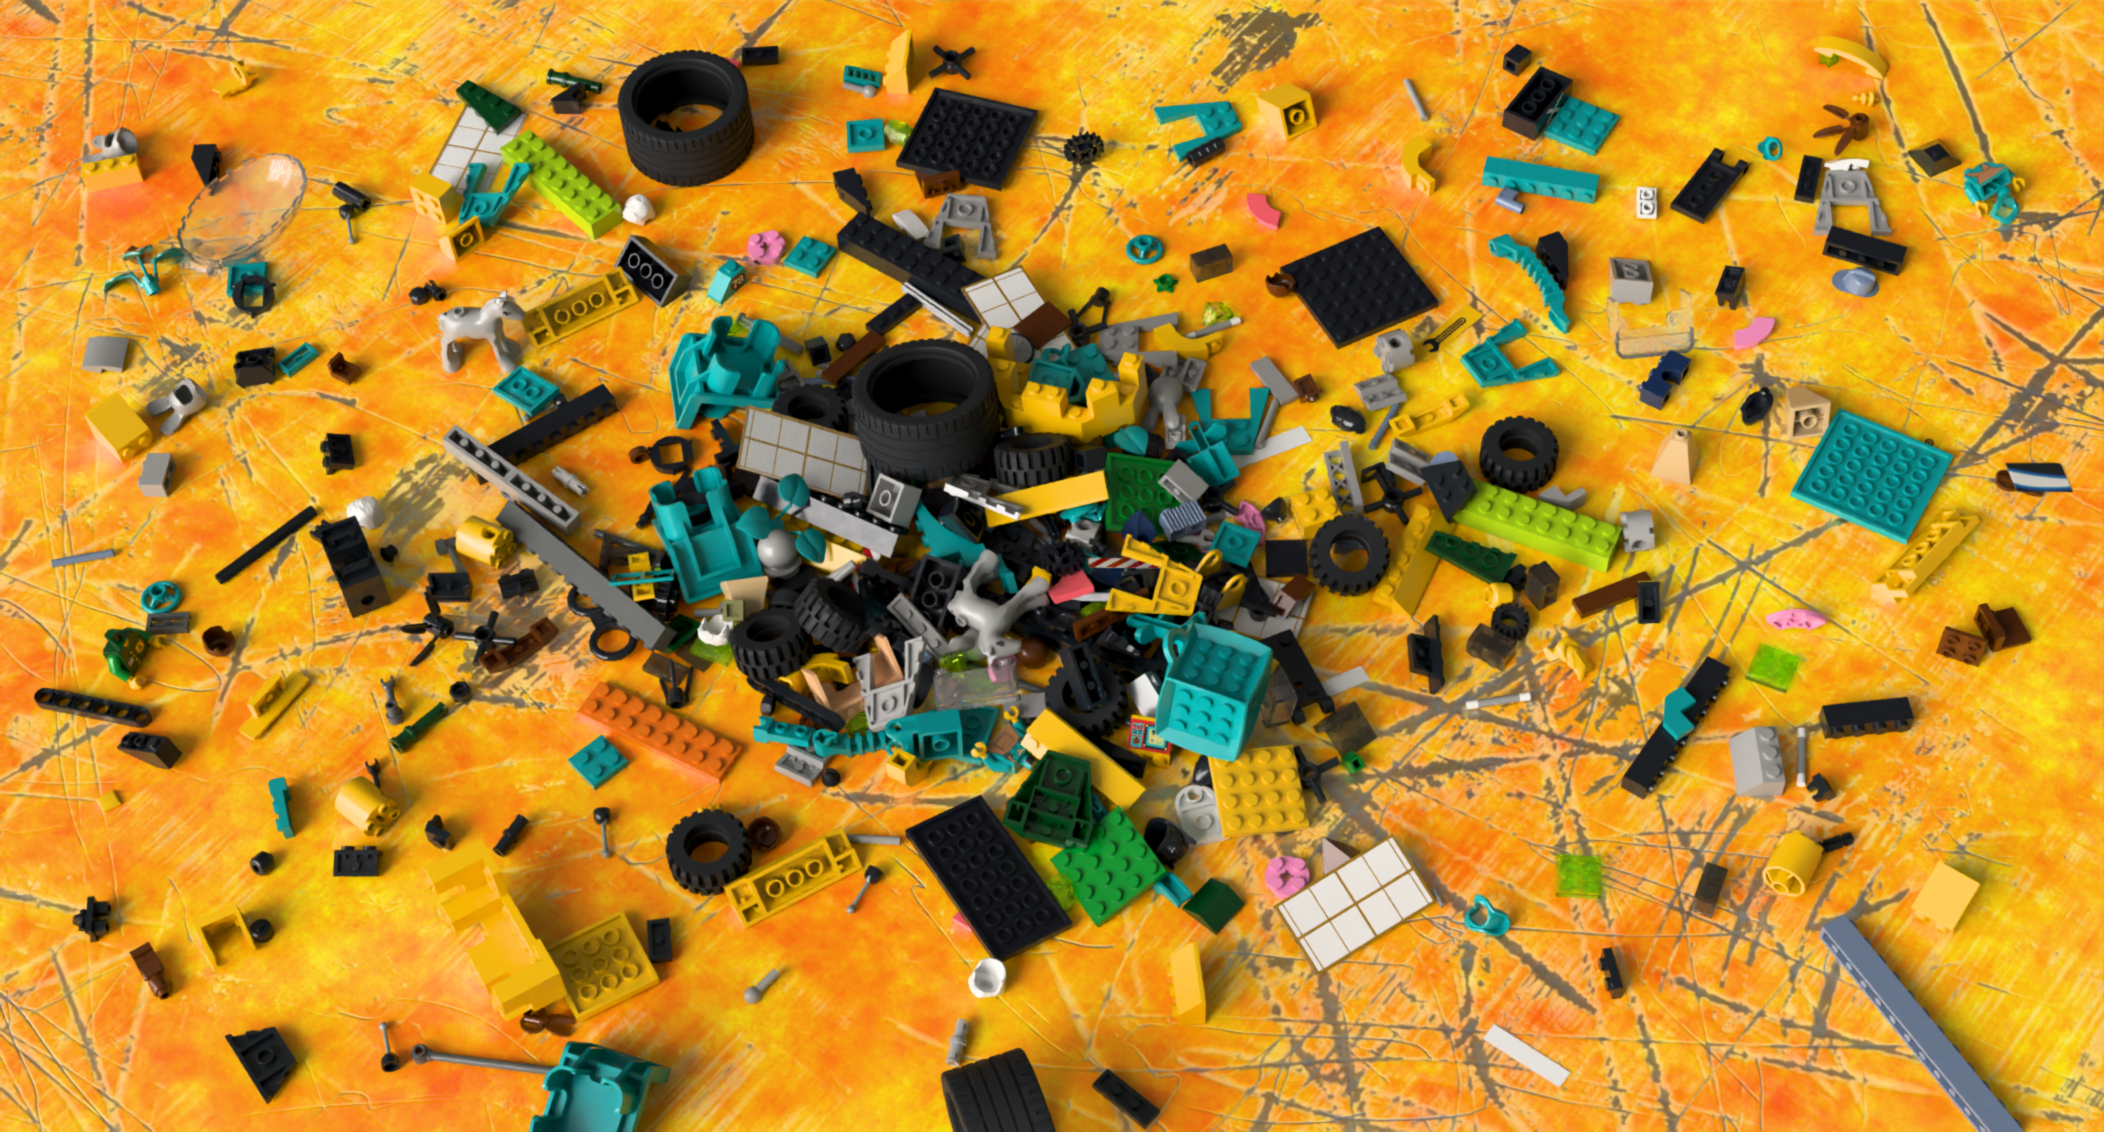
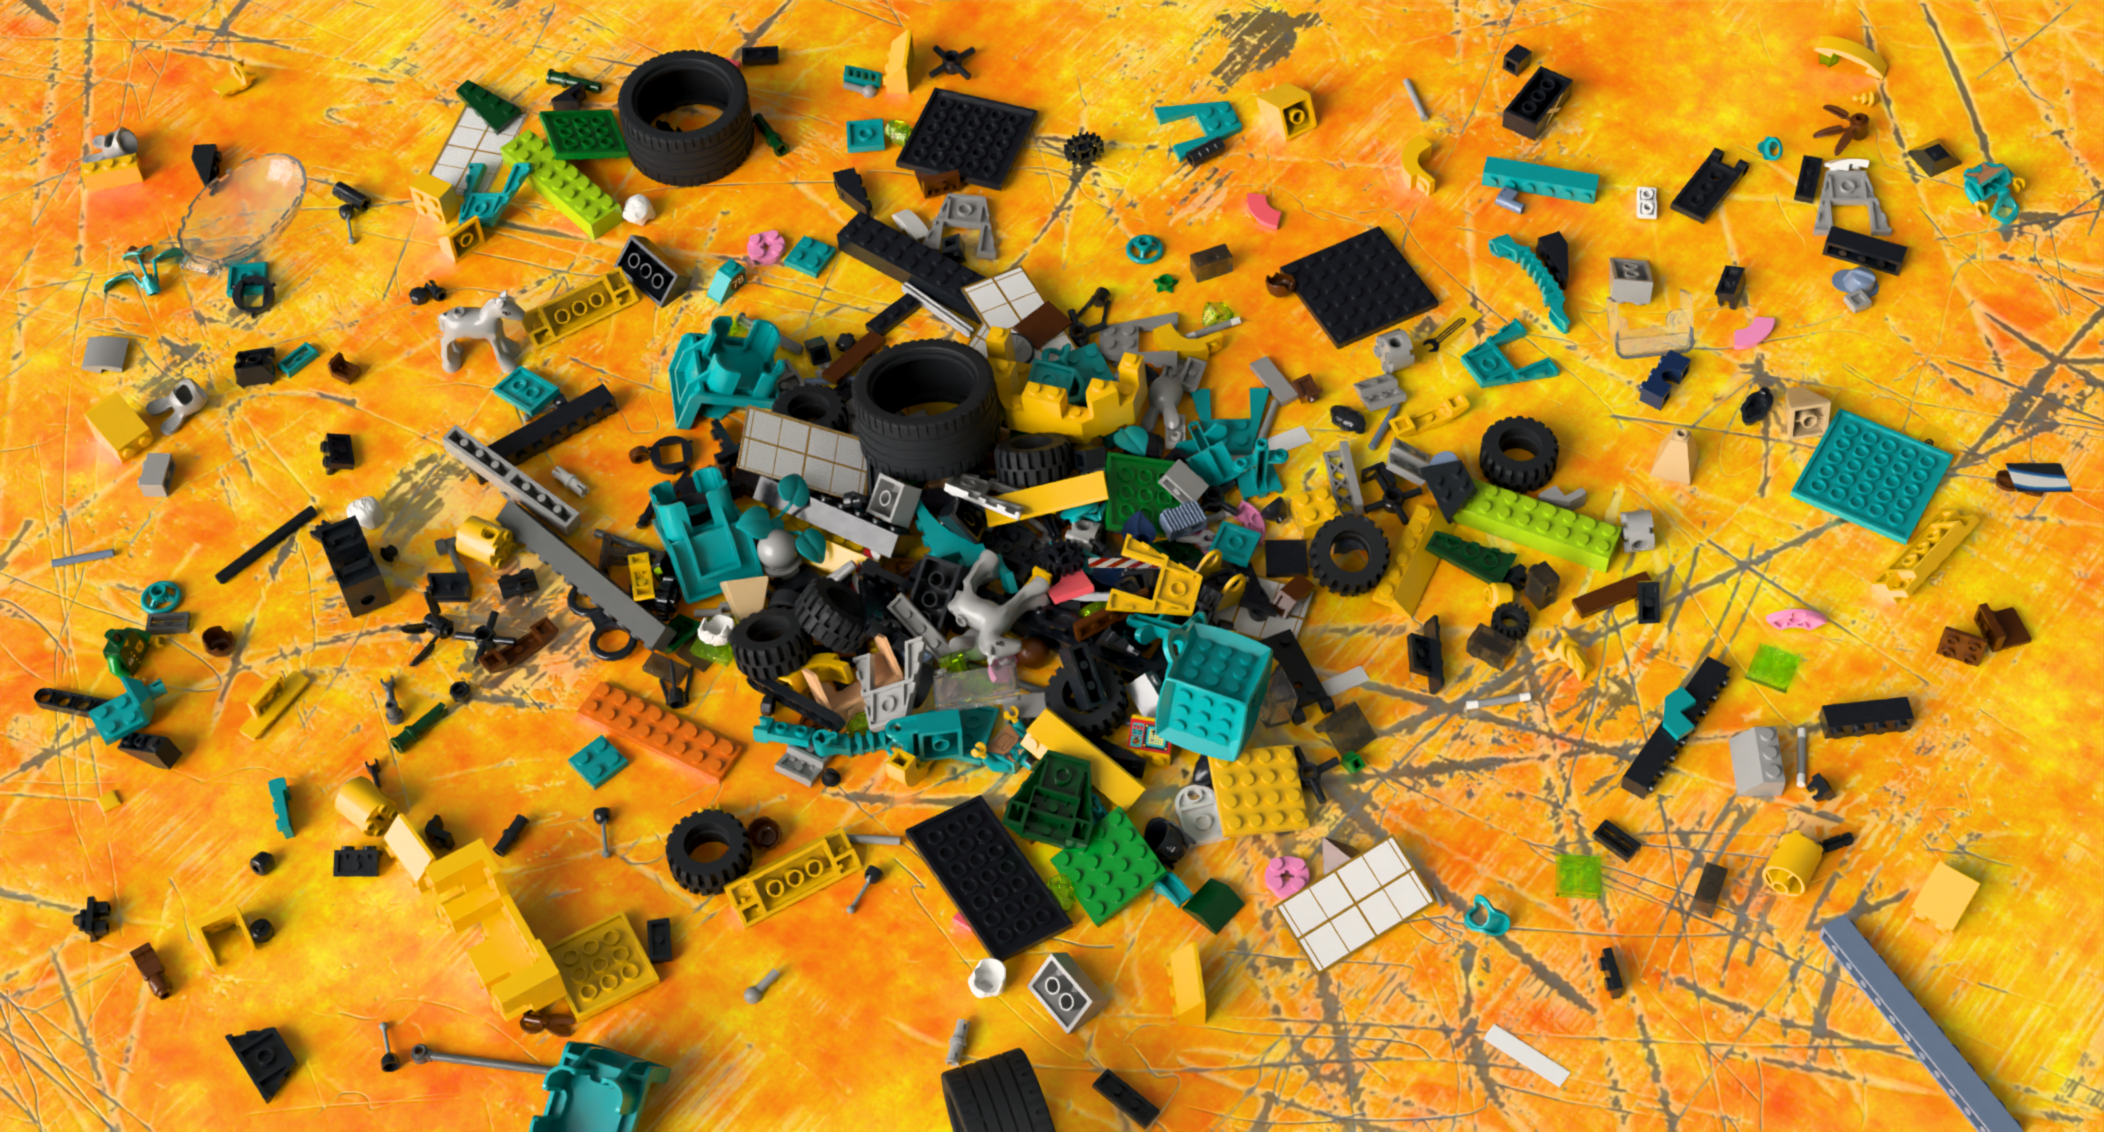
(128, 711): none -> teal plate
(409, 852): none -> slope
(583, 134): none -> green plate
(642, 575): teal window -> none
(734, 610): olive tile -> none
(773, 138): none -> dark green pin
(1015, 431): black arm -> none
(1067, 992): none -> light grey slope
(1258, 472): none -> teal piece
(1581, 125): teal plate -> none
(1613, 843): none -> black tile
(1857, 301): none -> light grey plate

